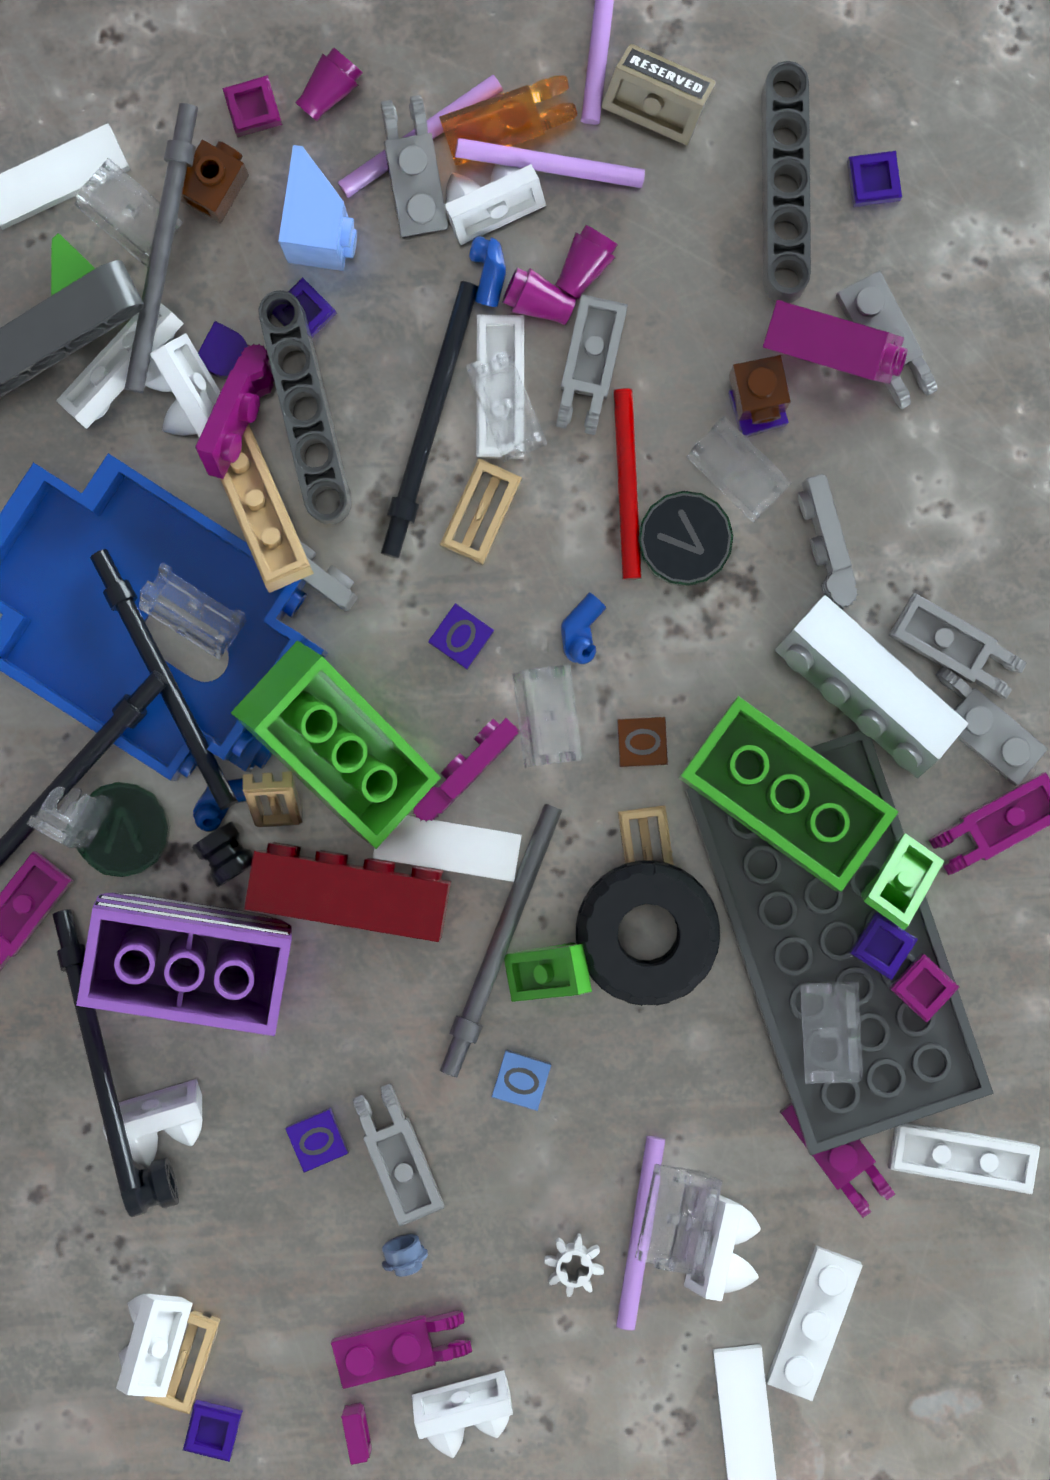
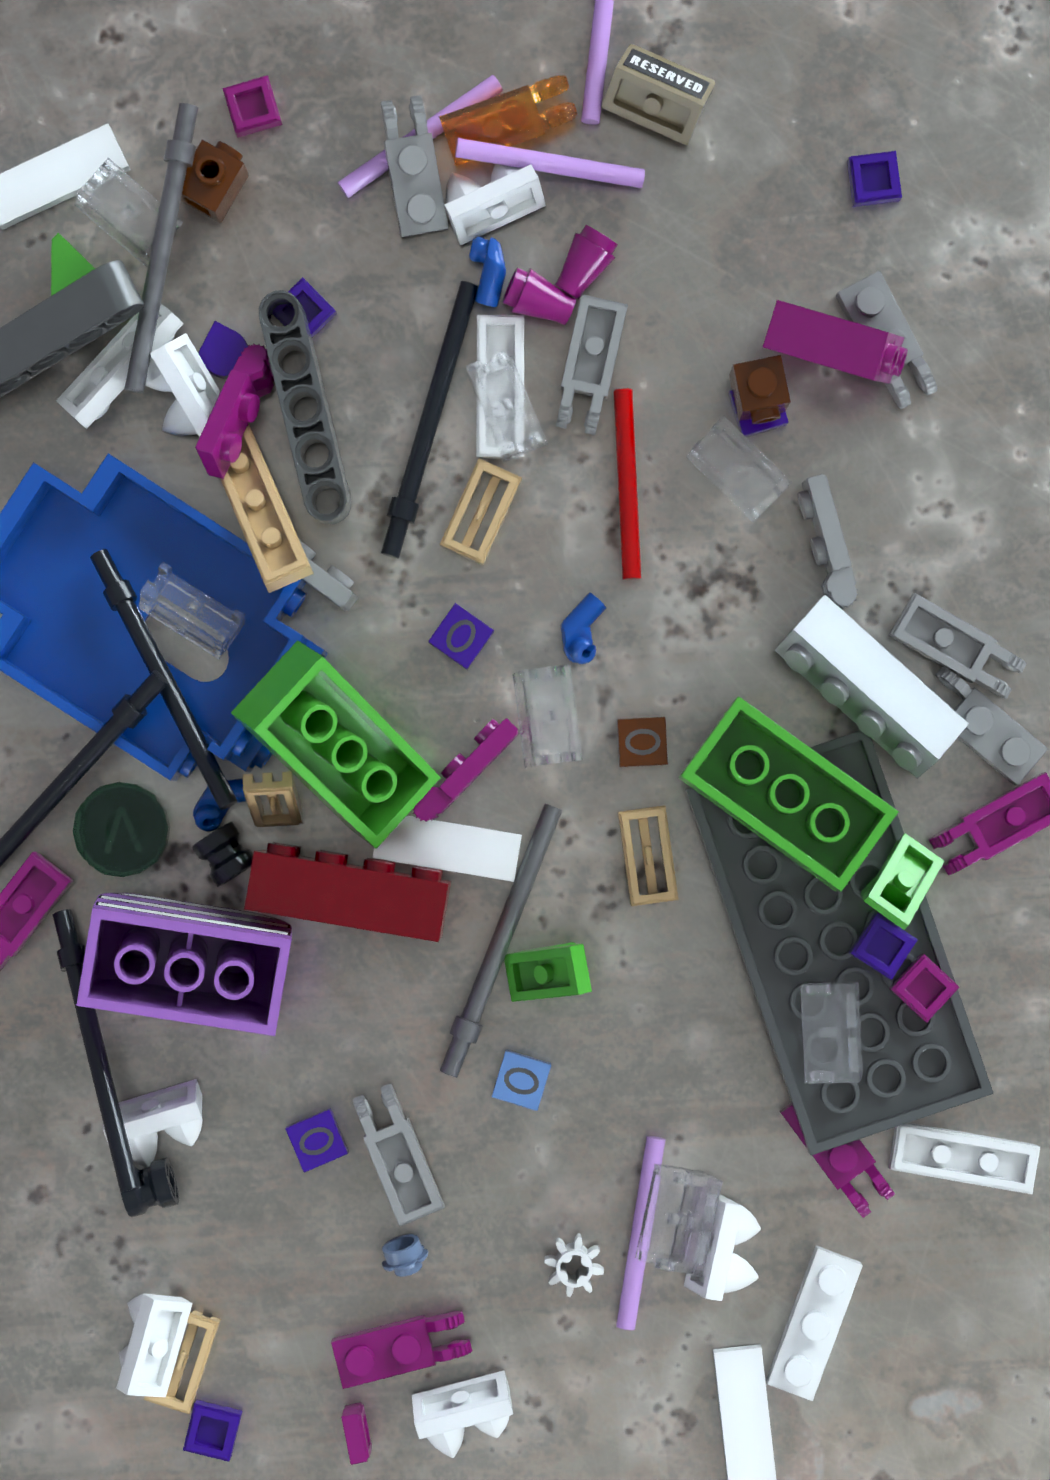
(75, 821): clear hinge -> none
(314, 218): light blue slope -> none
(328, 84): magenta cone -> none
(677, 970): black tyre -> none
(685, 538): black tile -> none
(792, 161): dark grey beam -> none

